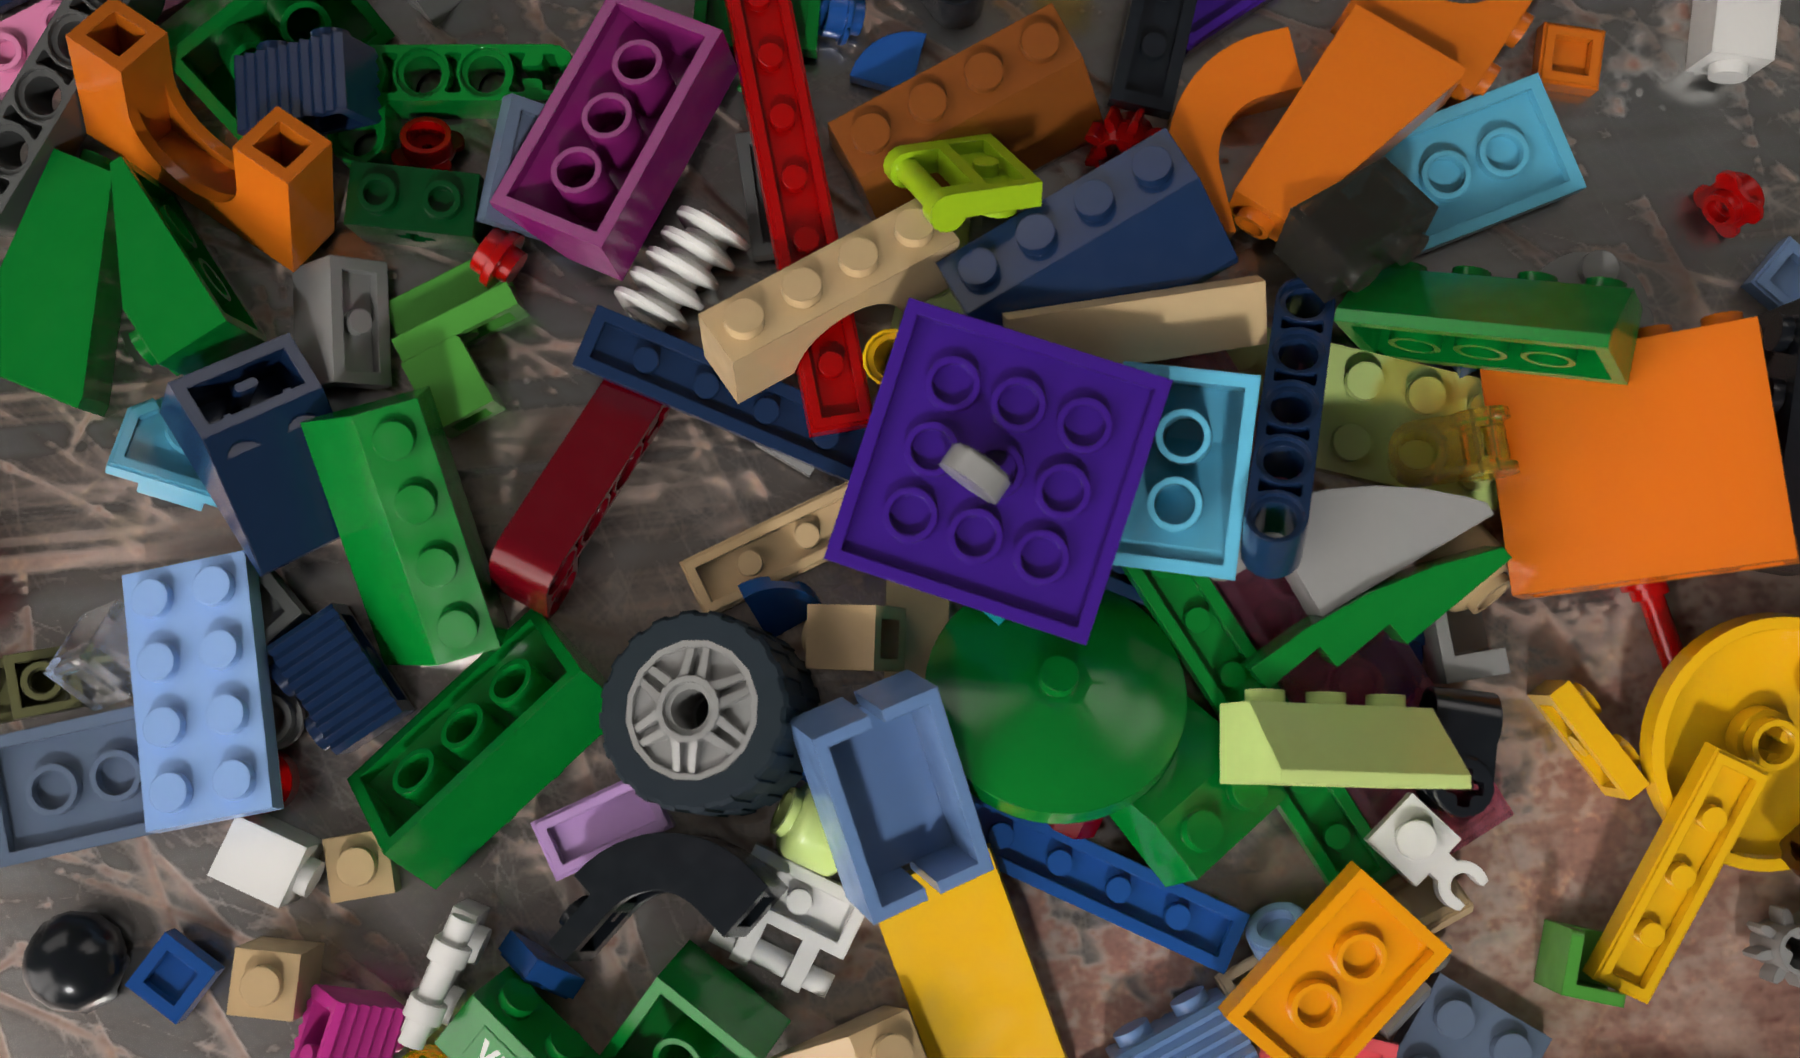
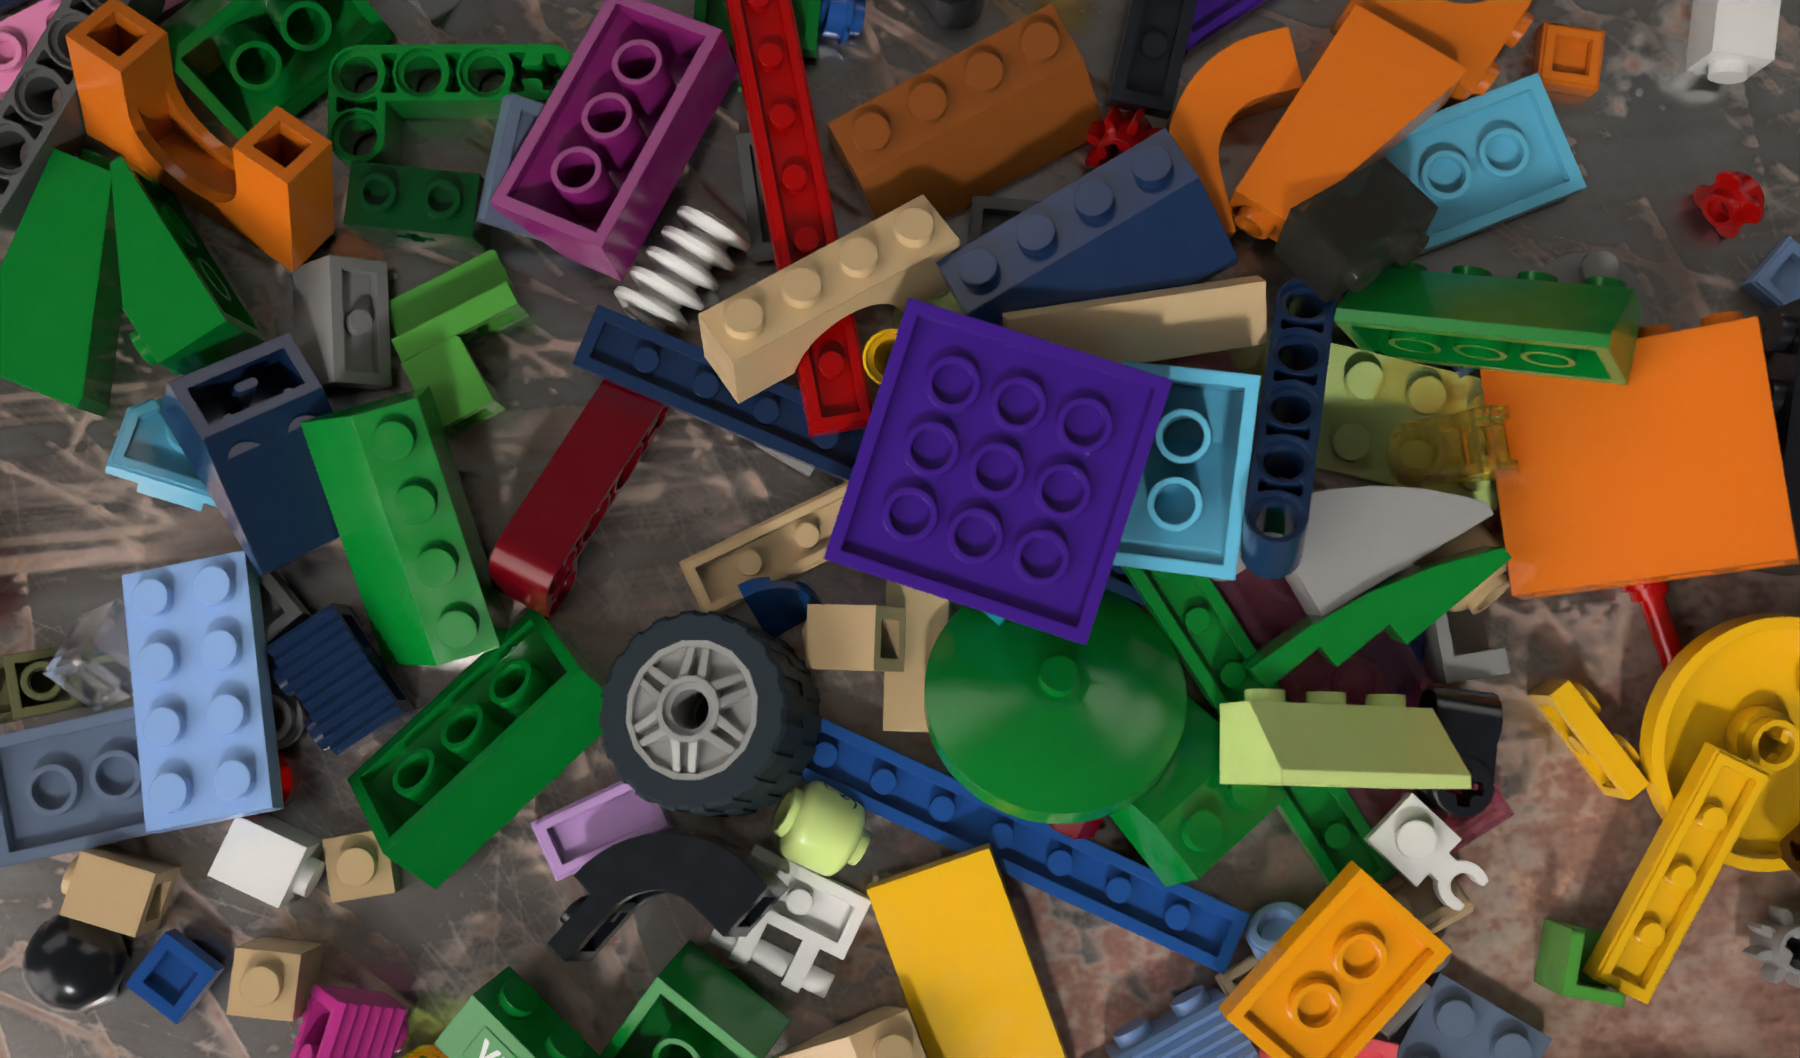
(118, 890): none -> tan brick
(318, 80): dark blue brick -> none
(428, 144): red plate -> none
(438, 994): white plate -> none
(499, 257): red plate -> none
(540, 966): blue tile -> none
(889, 61): blue tile -> none
(891, 794): medium blue piece -> none
(975, 472): light grey tile -> none
(981, 174): lime plate -> none

